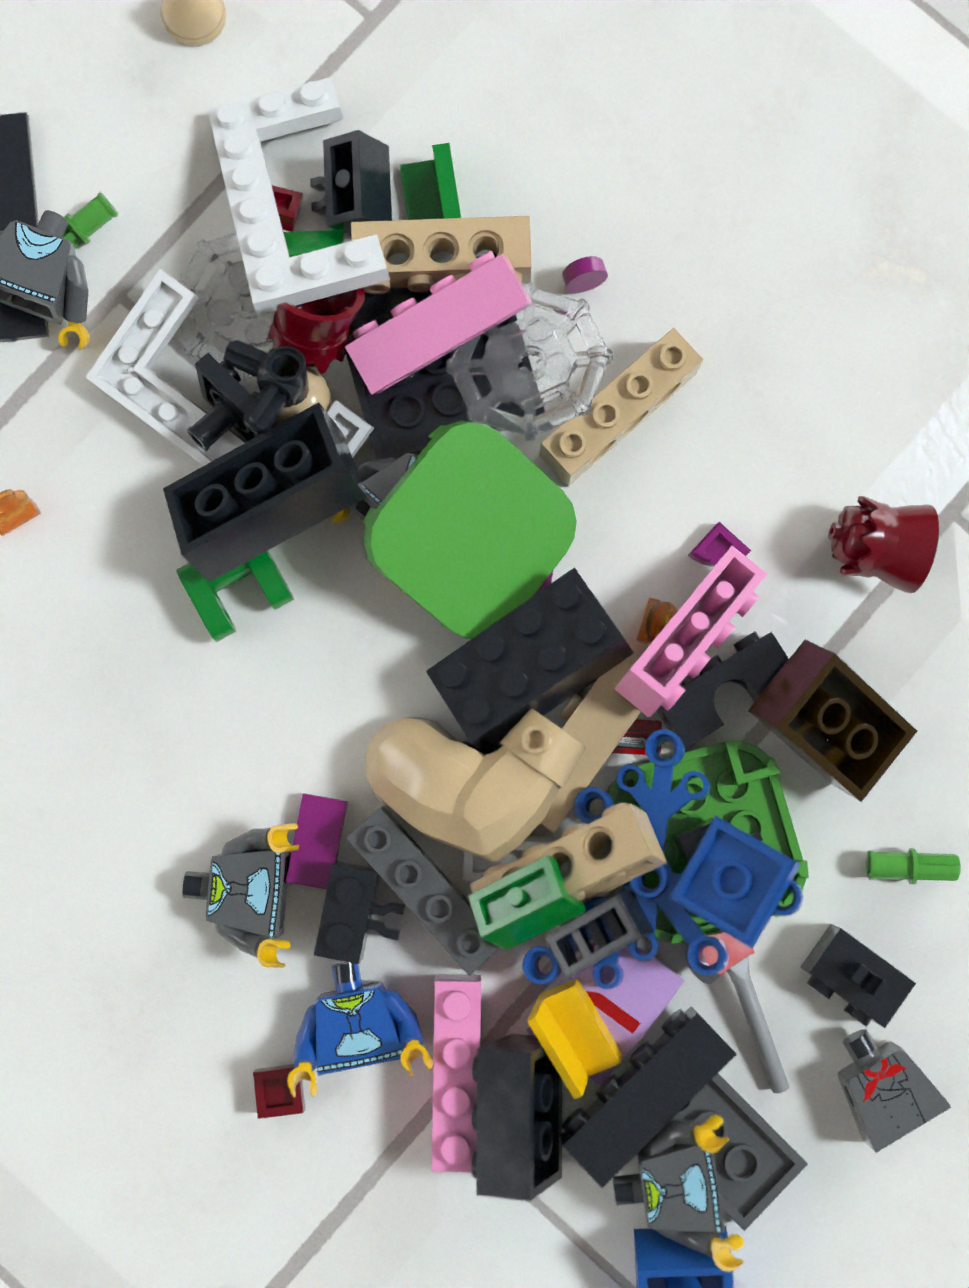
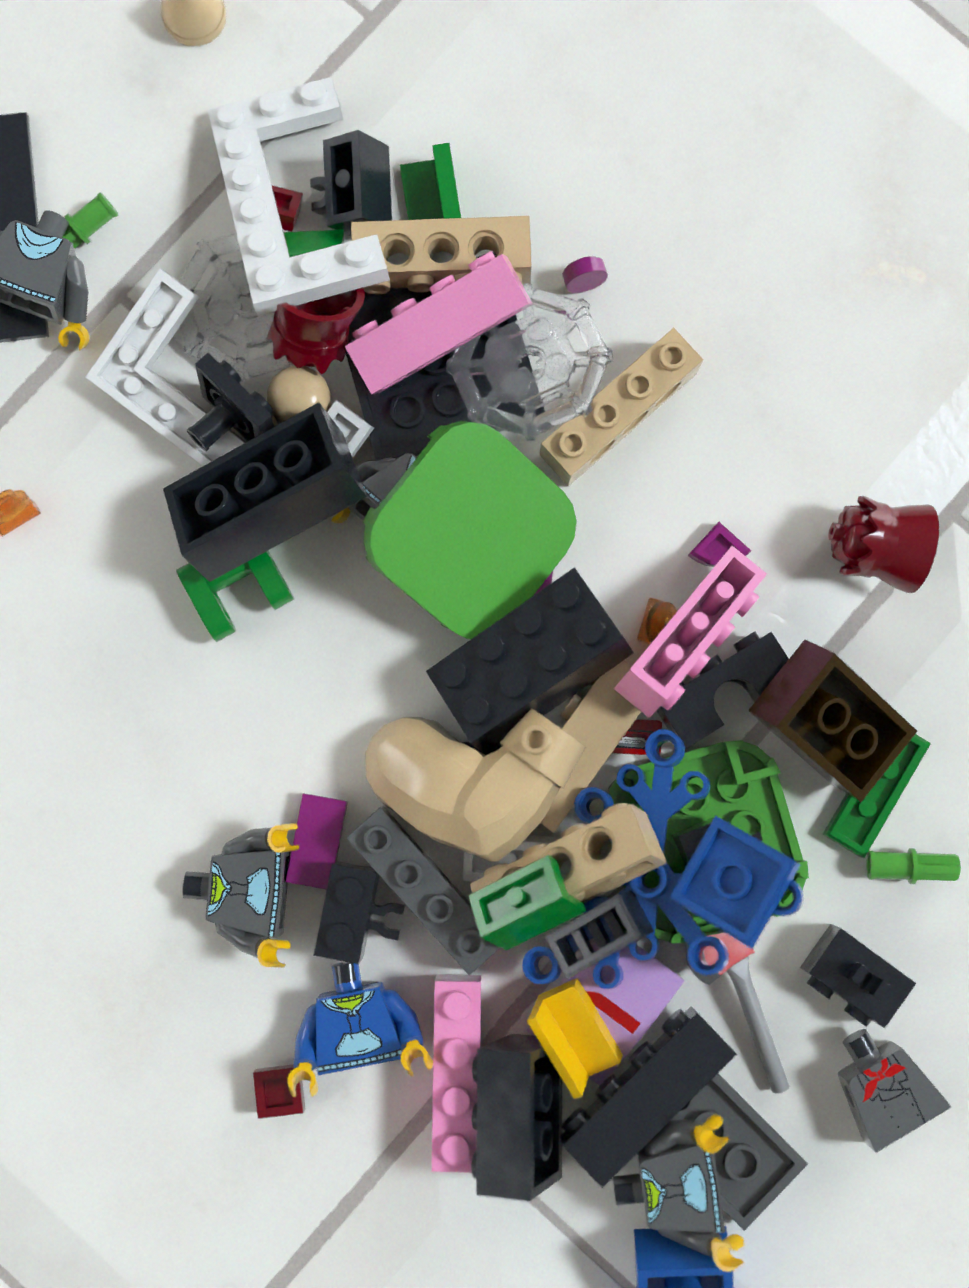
(274, 389): black axle -> none
(859, 823): none -> green tile

